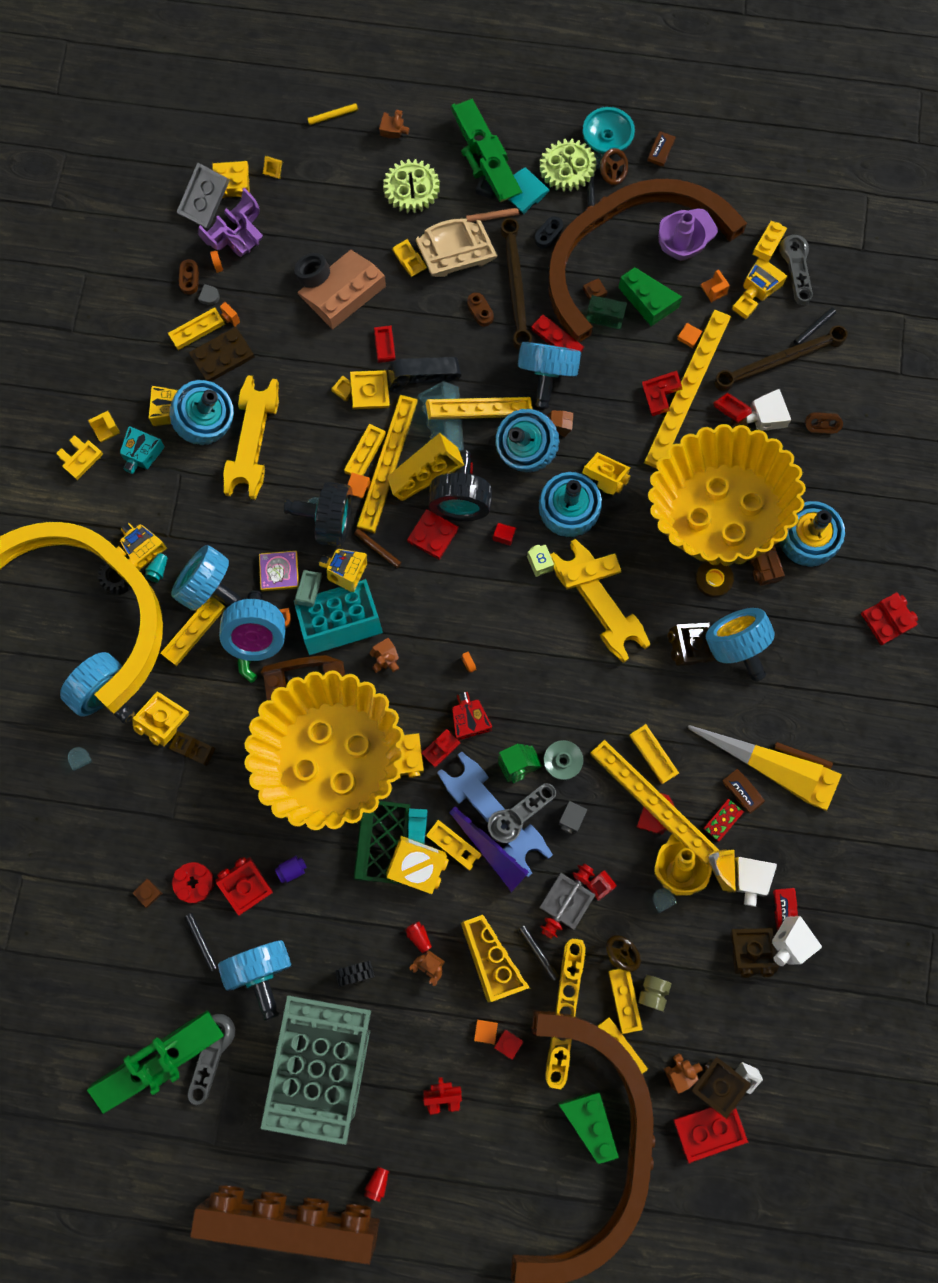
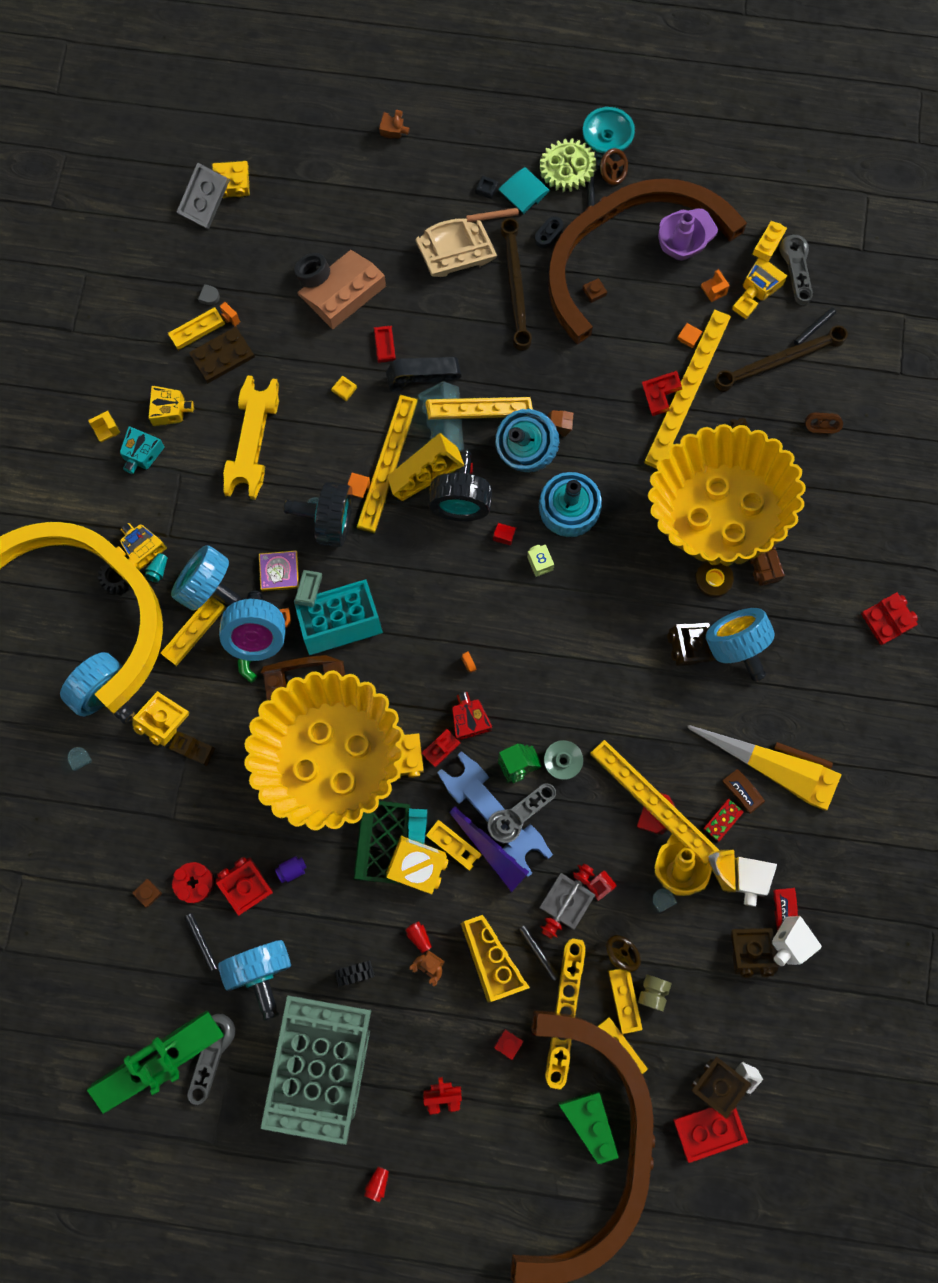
(82, 459): yellow plate -> none
(188, 278): reddish brown plate -> none
(201, 412): dark azure wheel -> none
(216, 261): orange tile -> none
(244, 236): medium lavender piece -> none
(272, 167): yellow slope -> none
(286, 1228): reddish brown plate -> none
(332, 114): yellow bar -> none
(345, 568): yellow torso -> none
(365, 450): yellow plate -> none
(369, 389): yellow plate -> none
(376, 547): reddish brown bar -> none
(386, 656): dark orange piece -> none
(409, 258): yellow slope -> none
(427, 183): yellowish green gear -> none
(433, 534): red plate -> none
(479, 308): reddish brown plate -> none
(486, 1031): orange tile -> none
(490, 148): green piece -> none
(548, 363): dark azure wheel -> none
(554, 334): red plate -> none
(572, 818): dark grey brick -> none
(590, 571): yellow plate -> none
(606, 312): clear green brick -> none
(608, 472): yellow plate -> none
(617, 626): yellow piece -> none
(648, 296): green wedge -> none
(654, 754): yellow plate -> none
(661, 149): reddish brown slope -> none
(683, 1074): dark orange piece -> none
(732, 407): red tile -> none
(769, 412): white torso -> none
(815, 536): dark azure wheel -> none

